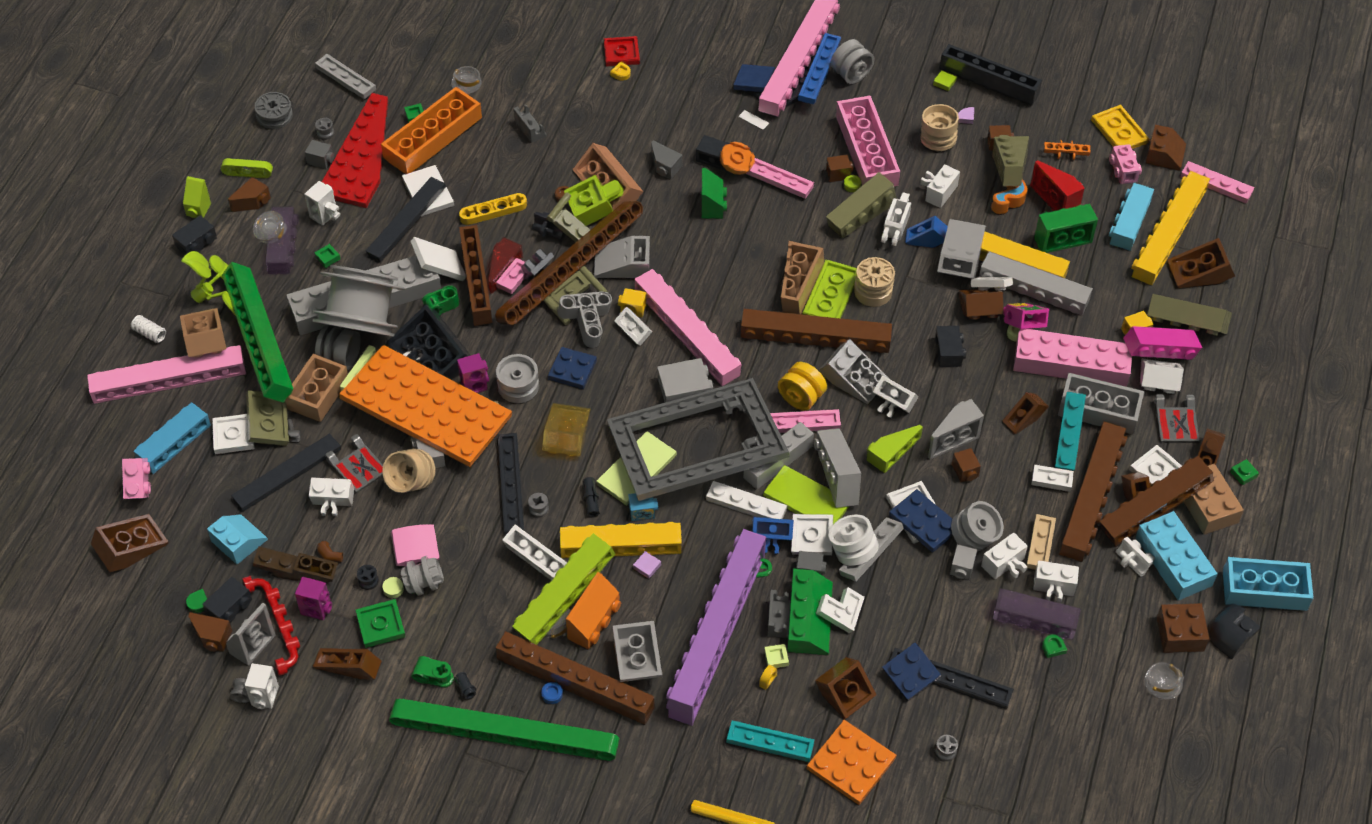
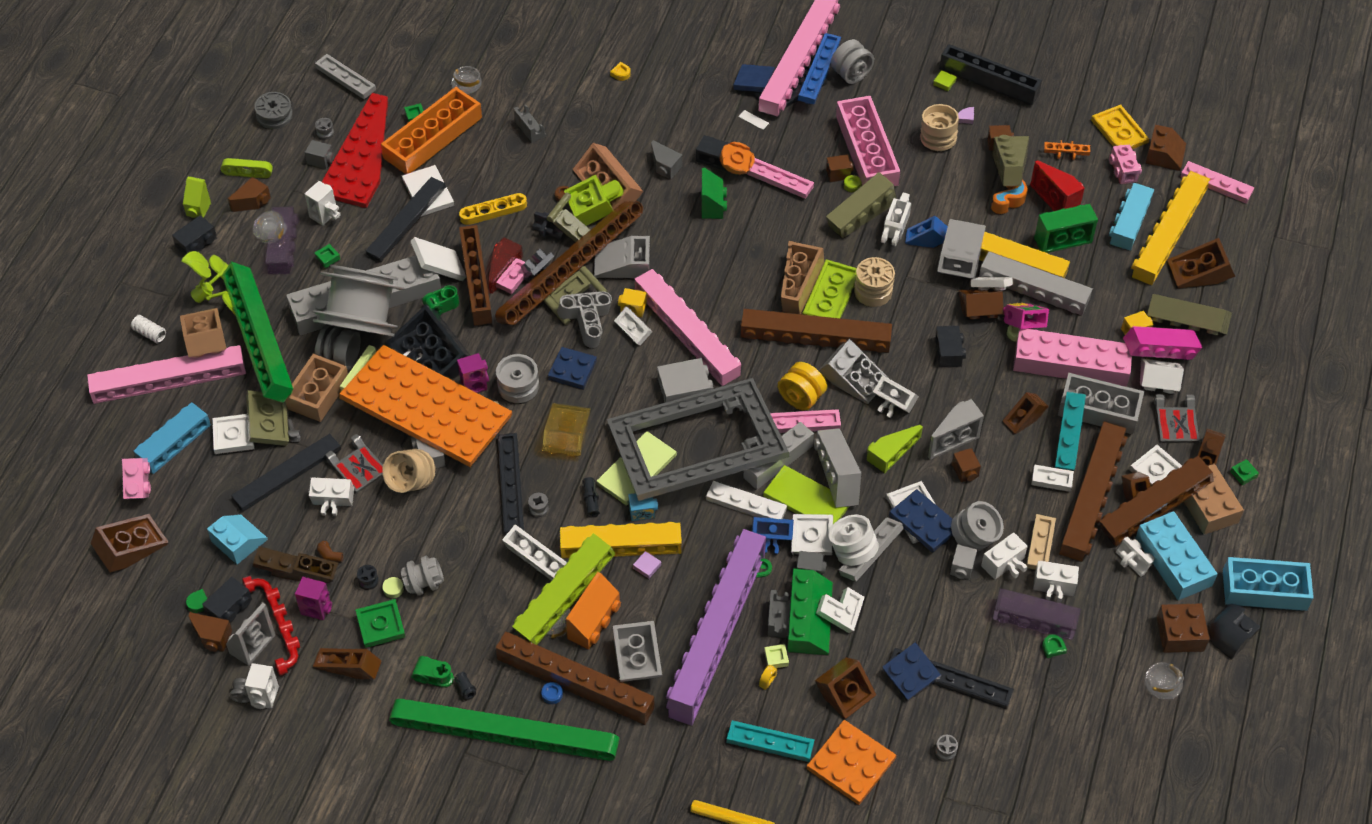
(414, 542): bright pink slope -> none
(621, 50): red tile -> none
(941, 185): white brick -> none

